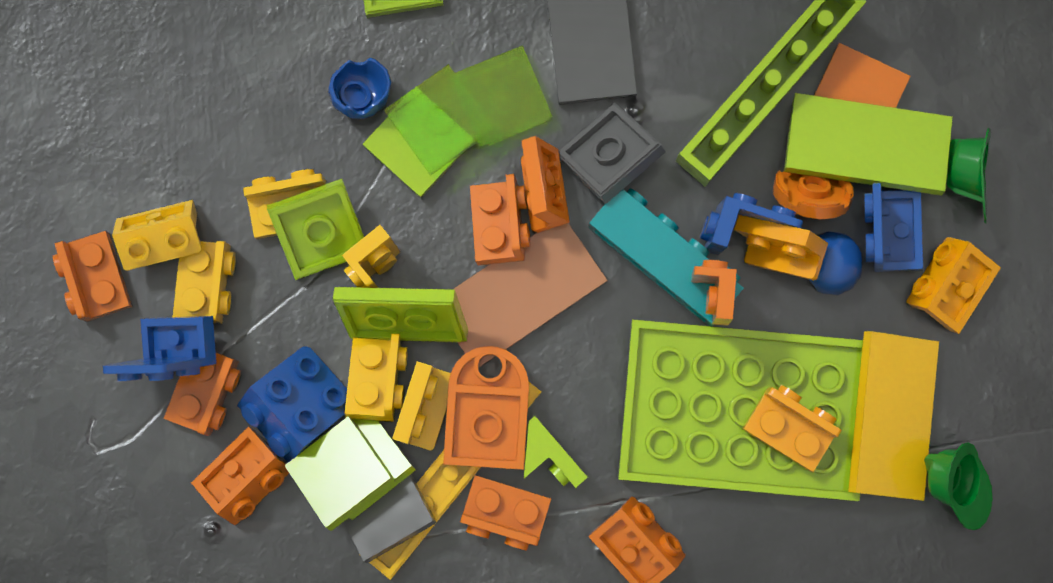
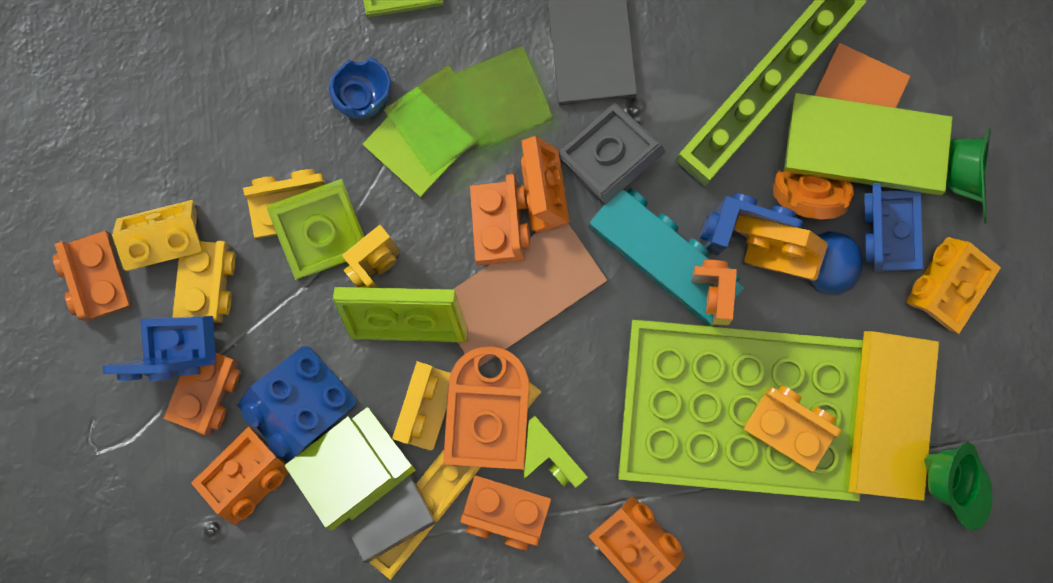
(374, 378): yellow bracket -> none

